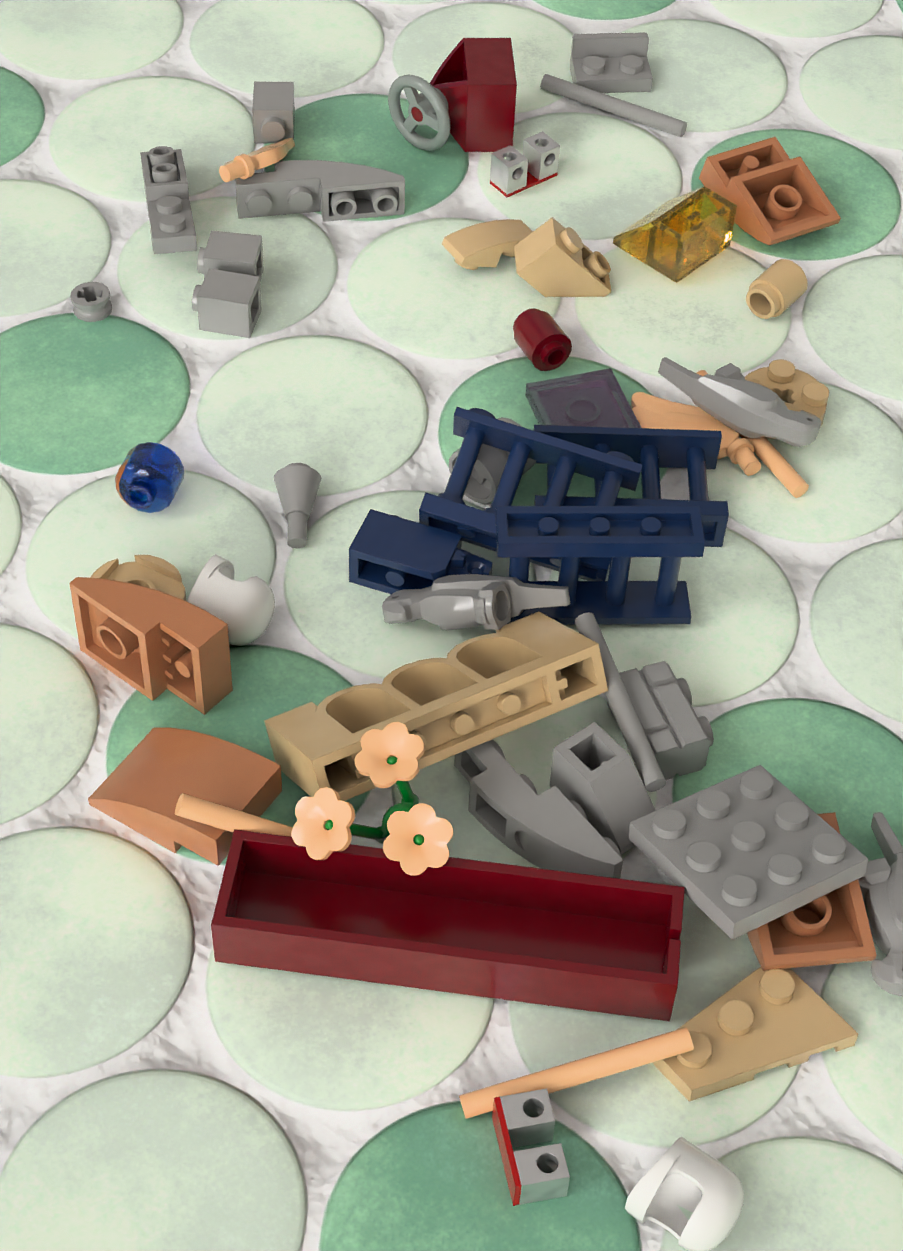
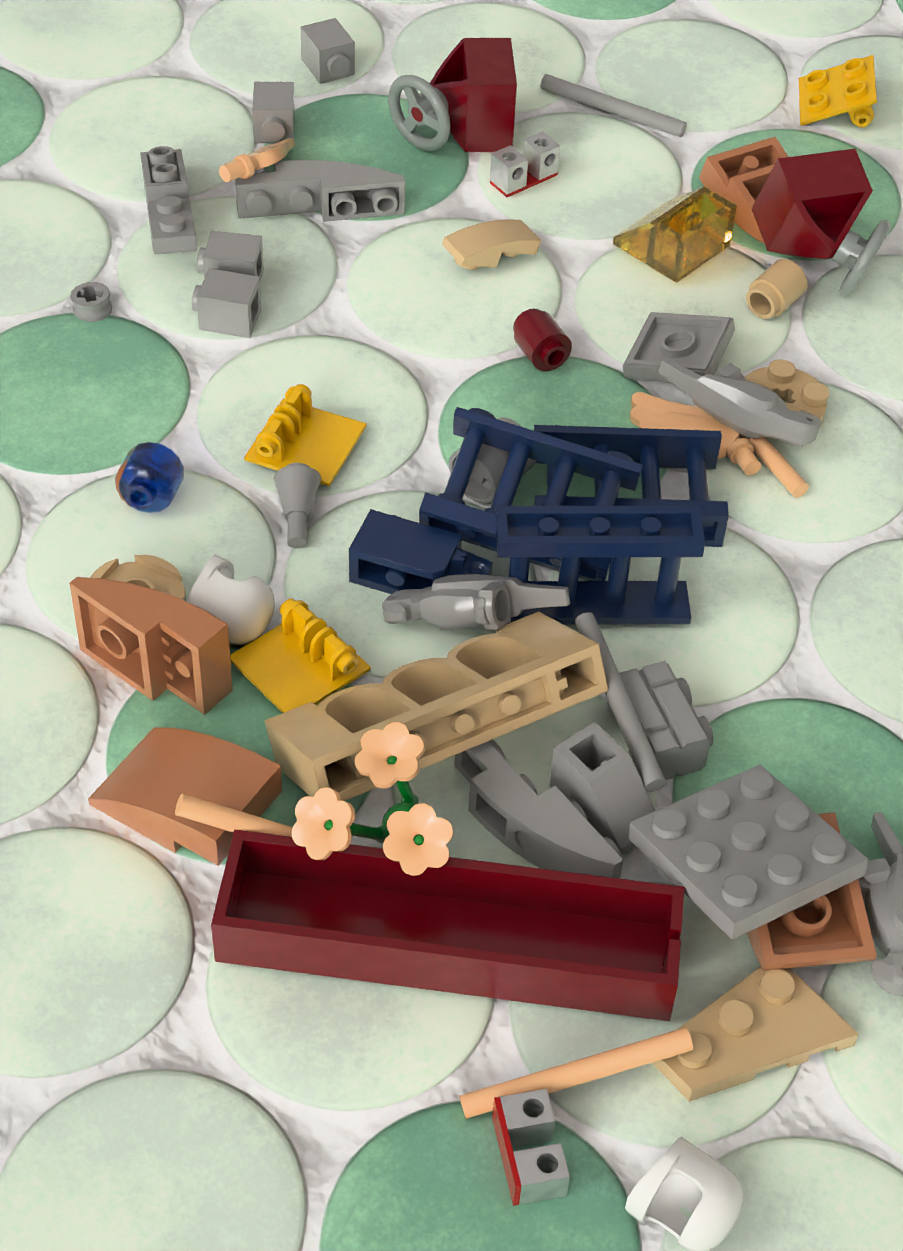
(299, 659): none -> yellow hinge
(305, 436): none -> yellow hinge
(327, 50): none -> light grey brick
(560, 264): tan slope -> none
(581, 400): clear purple tile -> none
(611, 62): light grey bracket -> none
(686, 339): none -> light grey tile
(812, 206): none -> dark red piece
(839, 90): none -> yellow hinge

